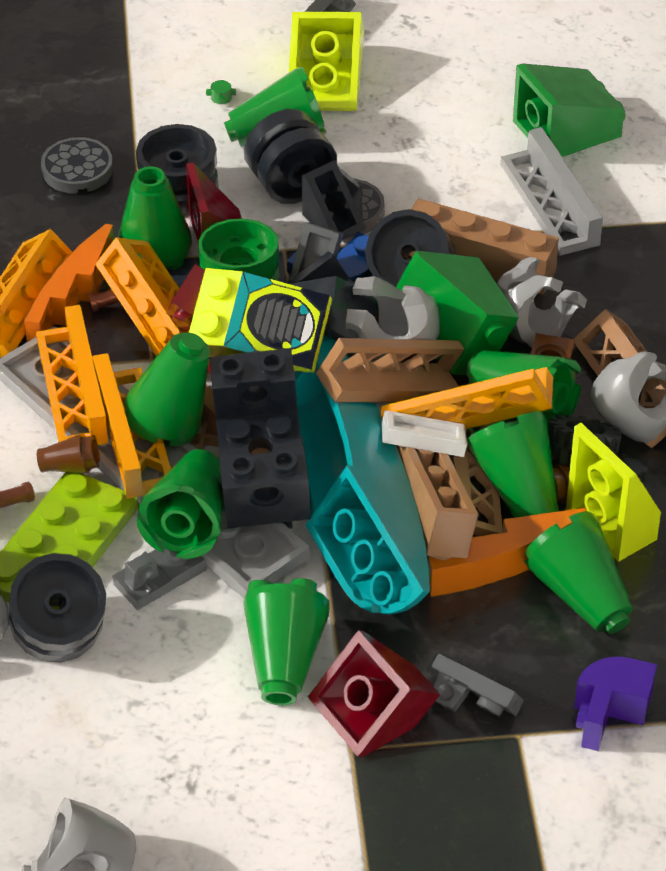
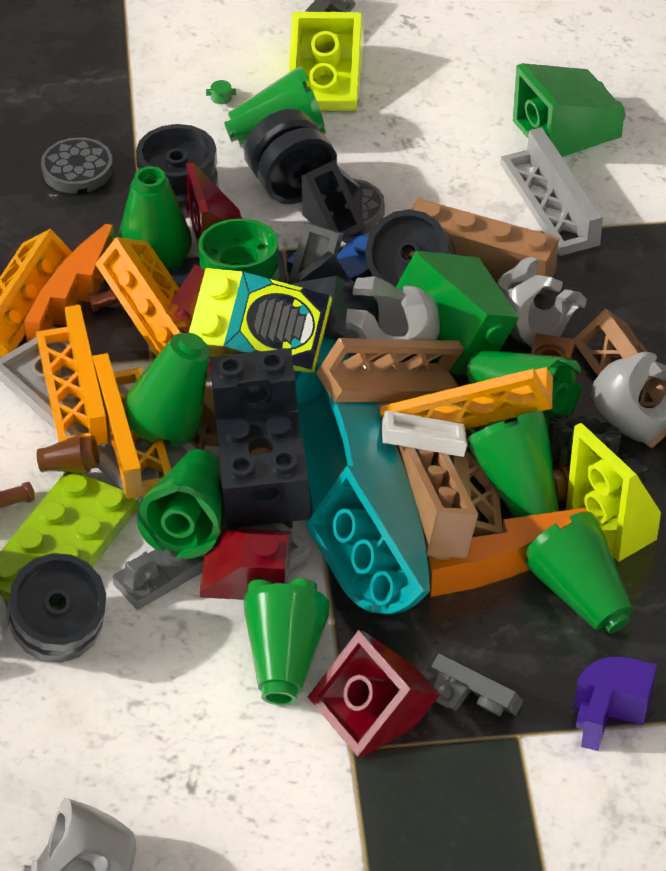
(242, 558): none -> dark red slope

